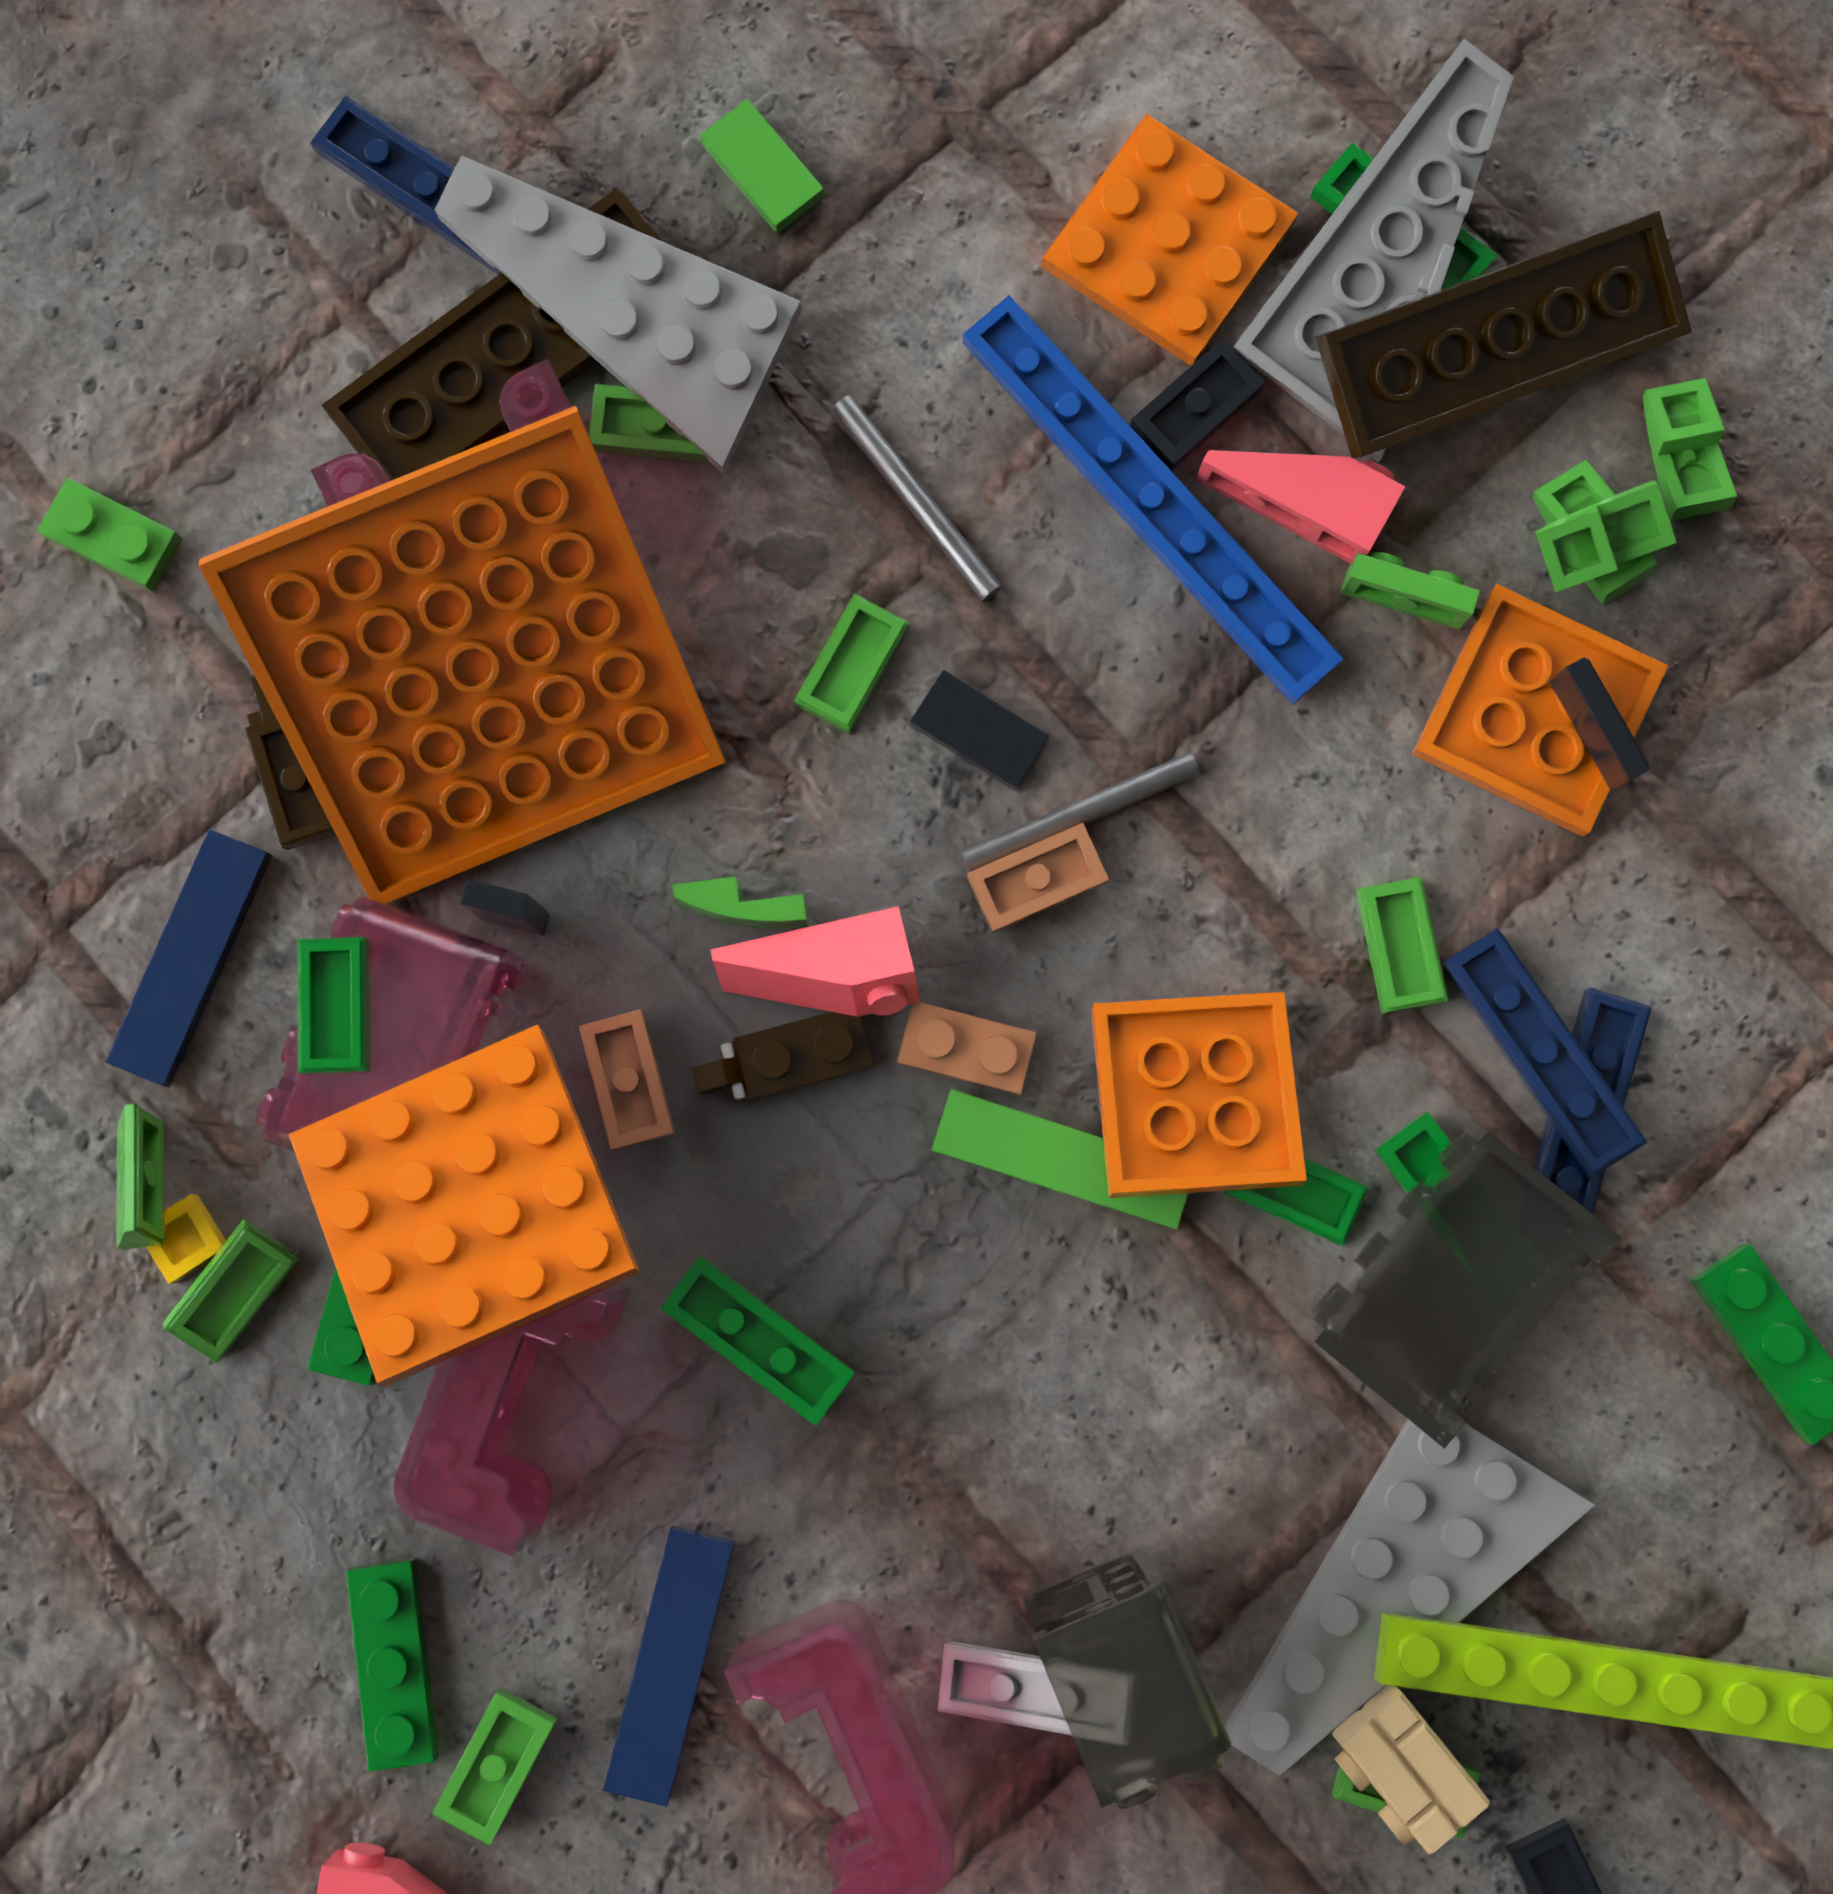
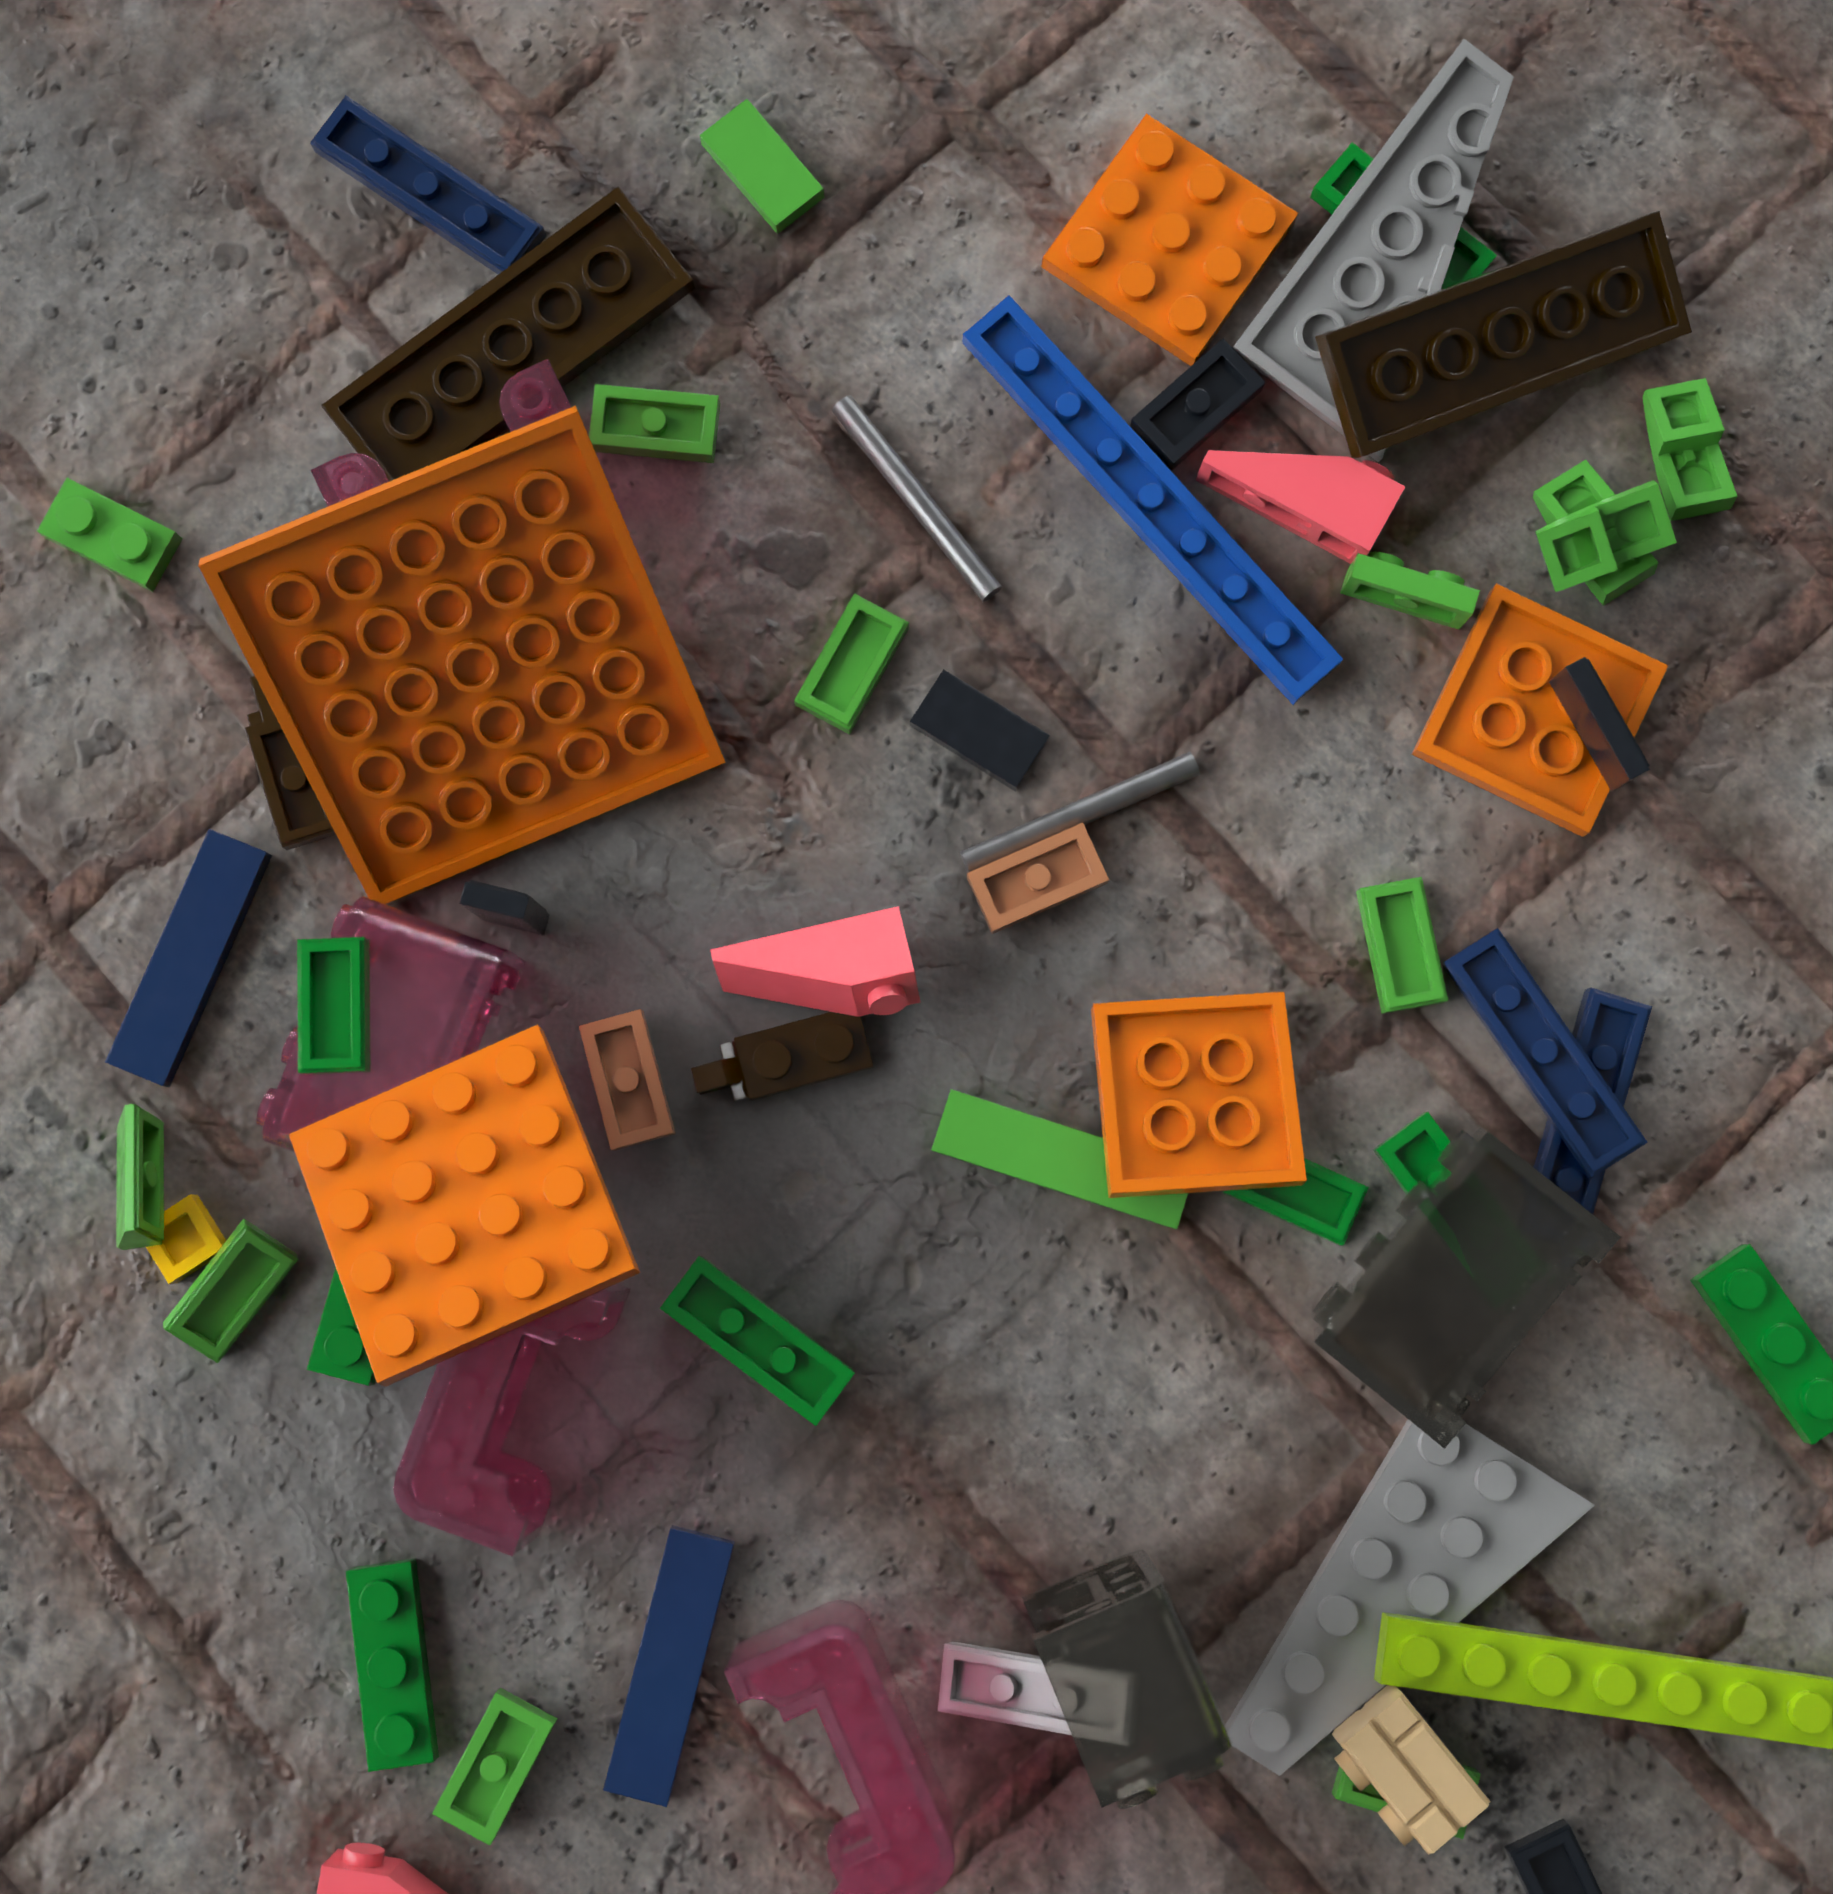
(650, 313): light grey wing -> none
(723, 902): bright green slope -> none
(966, 1048): nougat plate -> none

